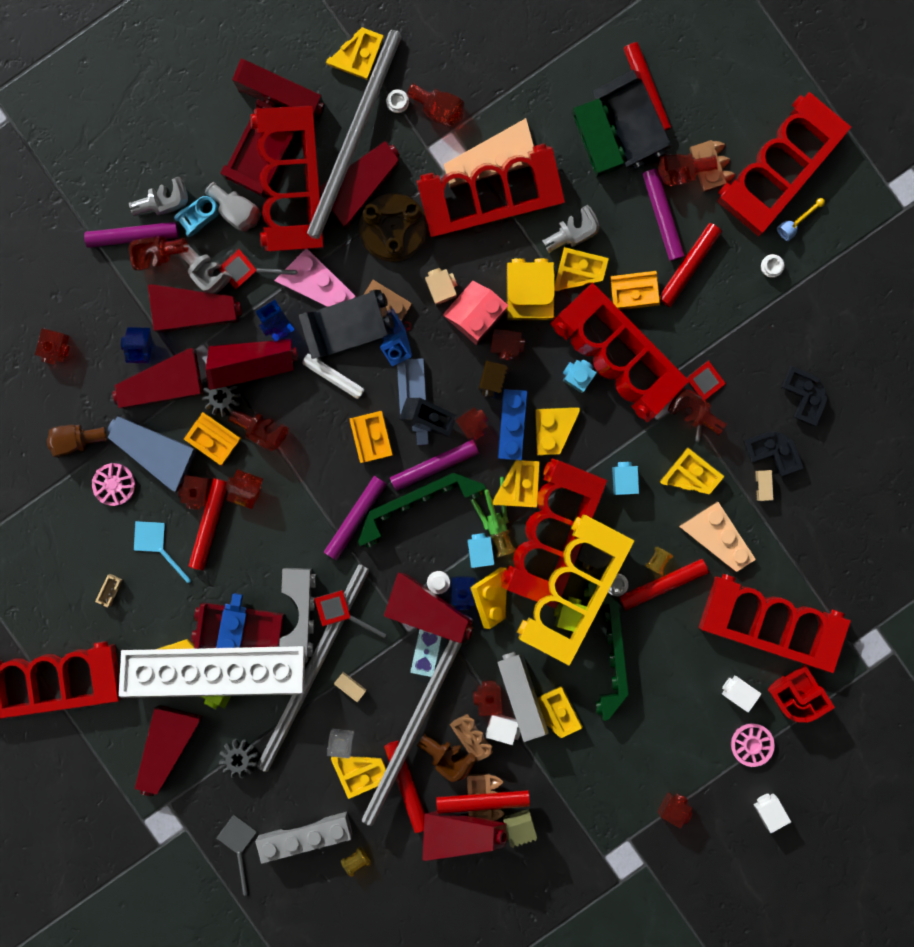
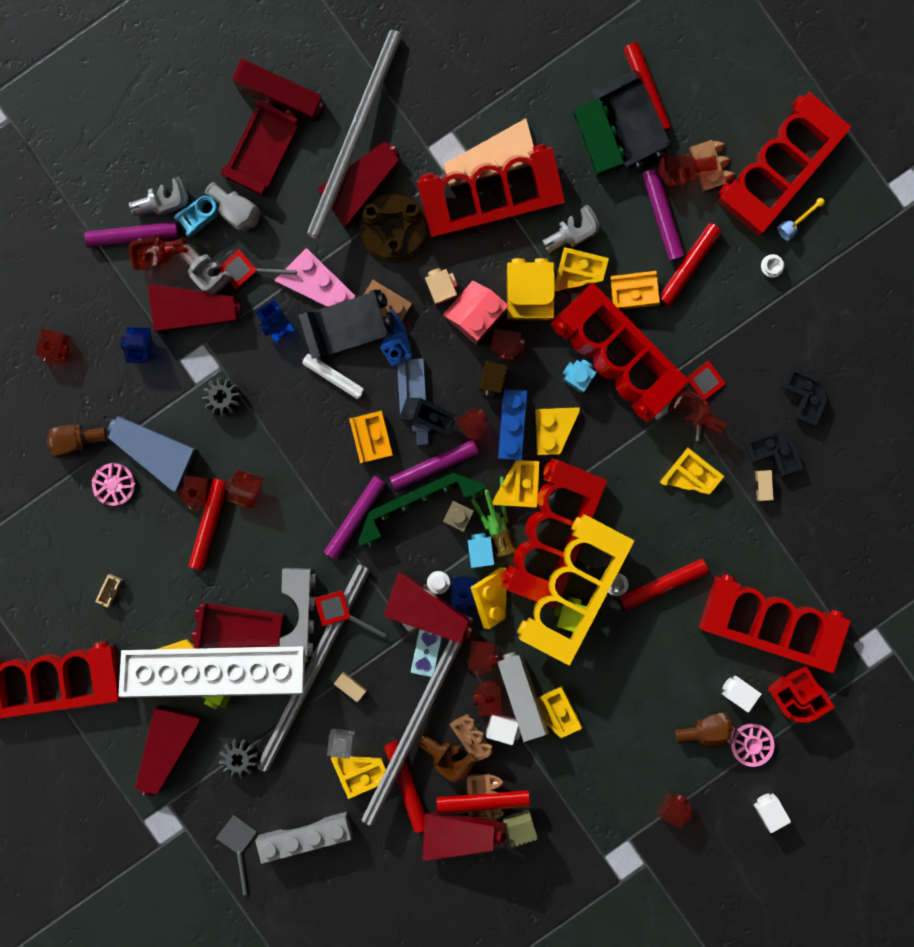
(150, 537): medium azure piece -> none
(166, 381): dark red slope -> none
(212, 438): light orange plate -> none
(232, 623): blue hinge -> none
(248, 361): dark red slope -> none
(257, 430): clear red piece -> none
(288, 120): red fence -> none
(355, 861): clear yellow bush -> none
(358, 54): yellow wing -> none
(397, 101): white plate -> none
(438, 105): clear red piece -> none
(458, 516): none -> dark tan brick
(482, 657): none -> clear red brick
(610, 702): dark green slope -> none
(625, 479): medium azure brick -> none
(659, 560): clear yellow bush -> none
(710, 731): none -> reddish brown piece
(719, 536): light nougat wing -> none

